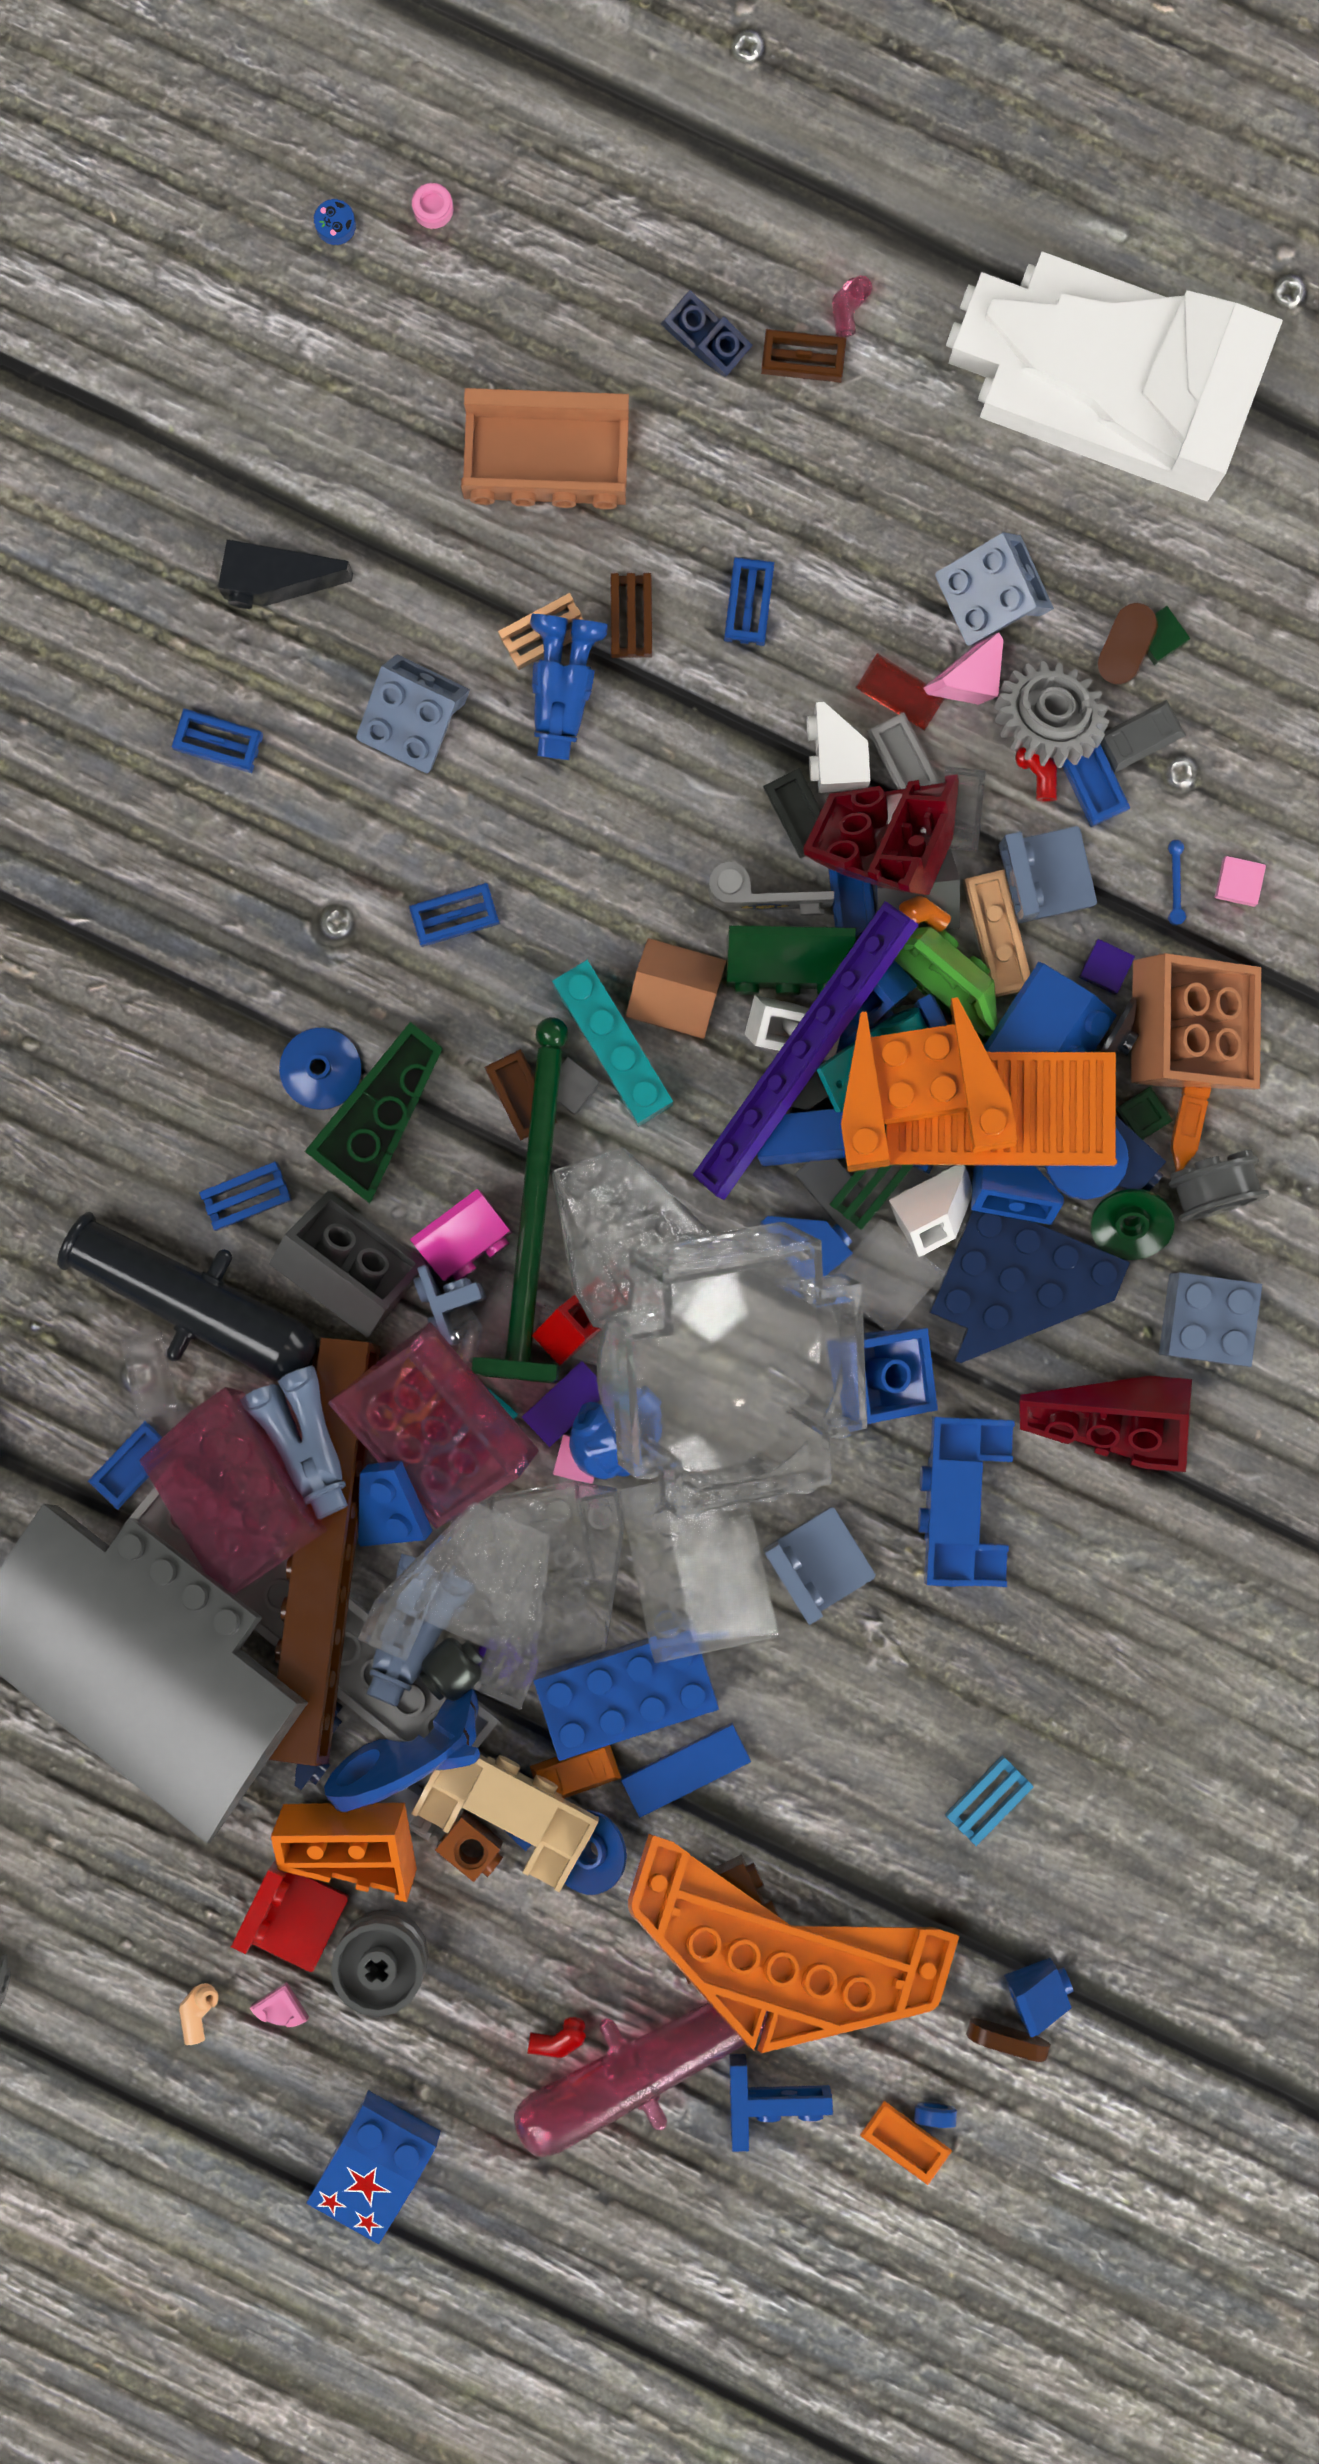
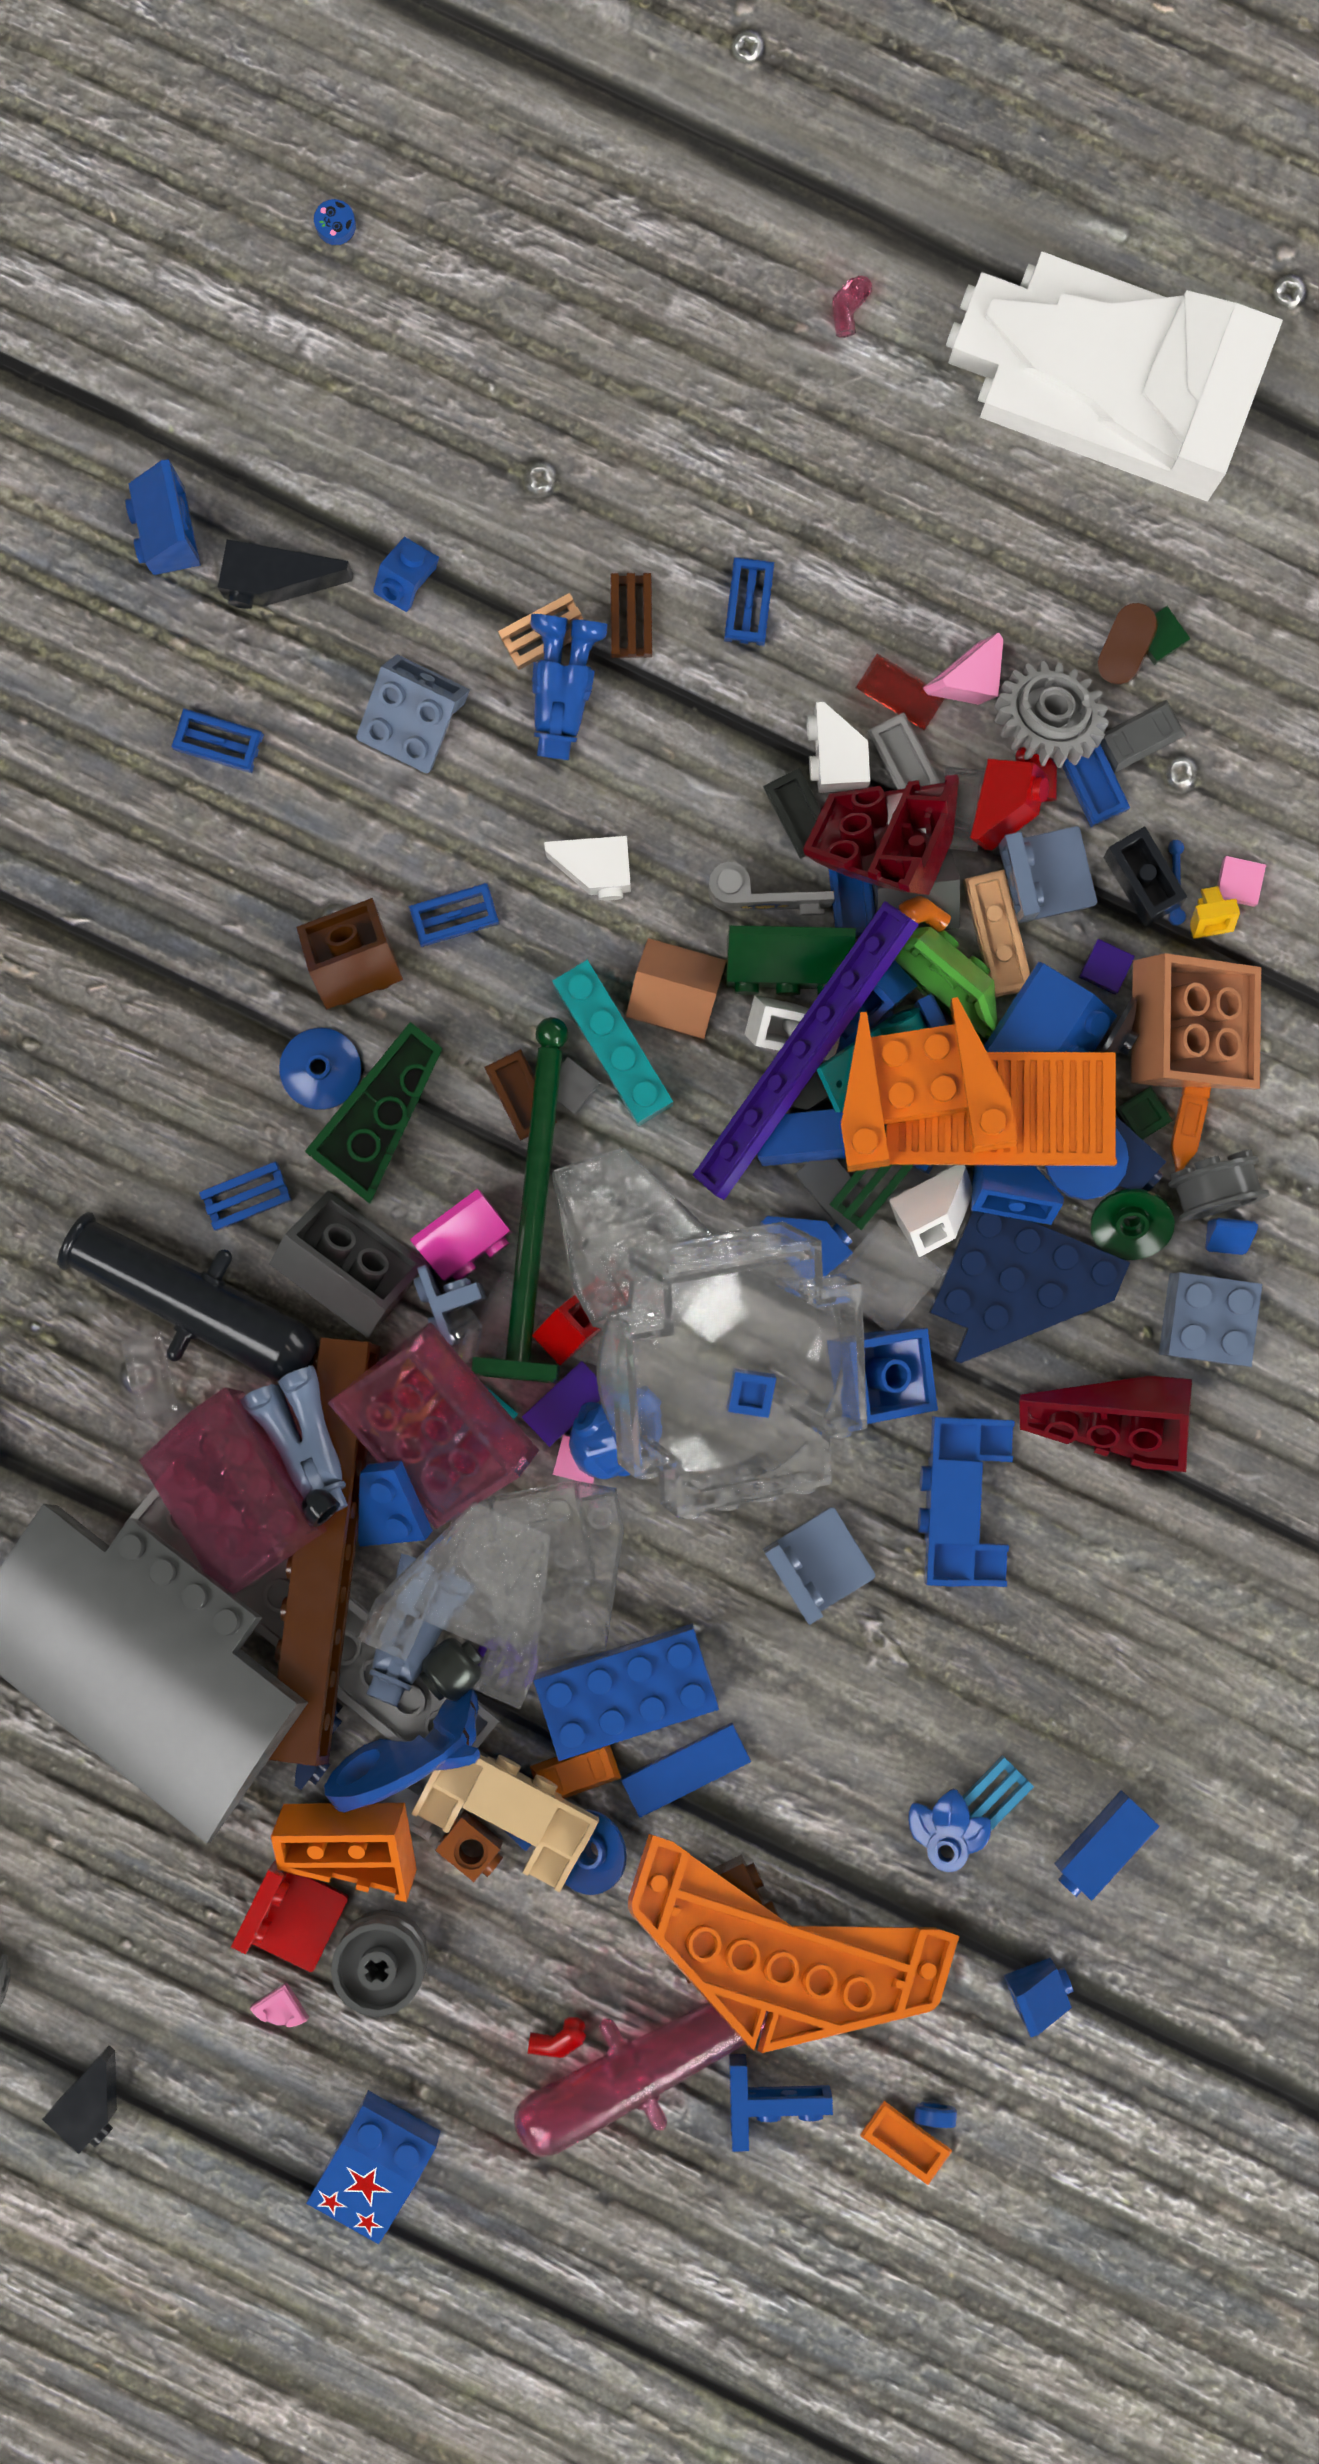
(88, 2105): none -> black slope
(123, 1471): blue tile -> none
(162, 520): none -> blue slope
(193, 2009): light nougat arm -> none
(319, 1506): none -> black hinge
(349, 954): none -> reddish brown slope
(404, 573): none -> blue bracket
(432, 205): bright pink tile -> none
(545, 447): nougat panel -> none
(594, 864): none -> white slope
(697, 1576): clear slope -> none
(706, 335): dark blue slope -> none
(751, 1392): none -> blue plate
(800, 370): reddish brown tile -> none
(948, 1825): none -> plate
(993, 587): bracket -> none
(1007, 800): none -> red slope
(1007, 2040): reddish brown tile -> none
(1105, 1846): none -> blue brick
(1145, 876): none -> black brick
(1214, 914): none -> yellow tile
(1230, 1235): none -> blue slope

